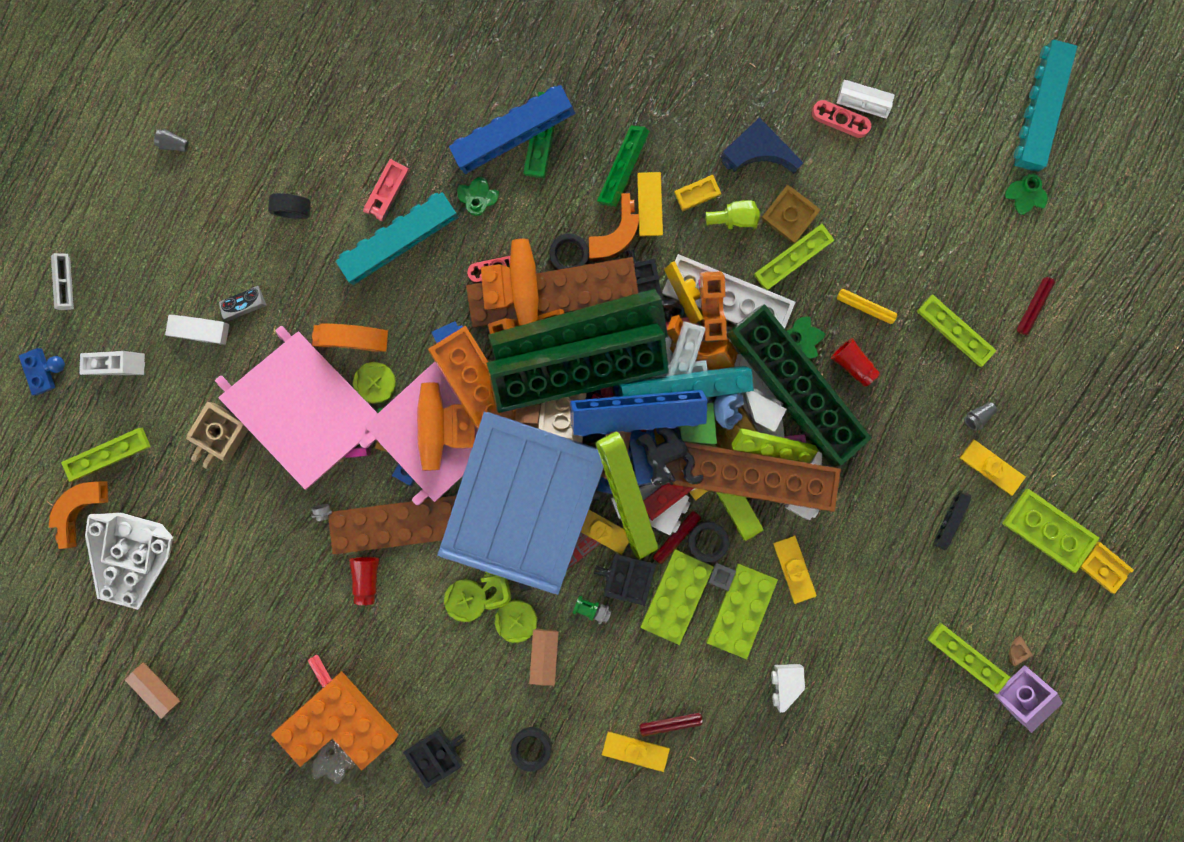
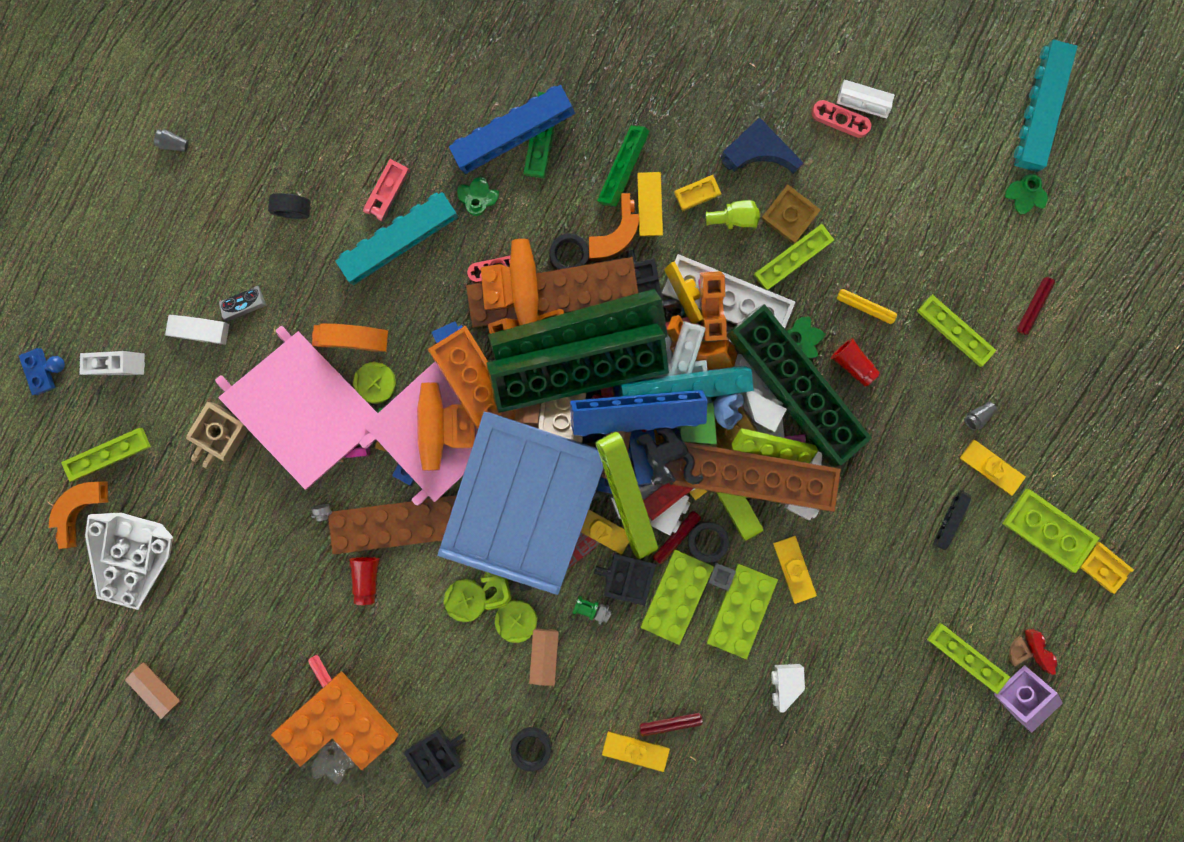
(58, 282): white piece -> none
(1044, 658): none -> red slope

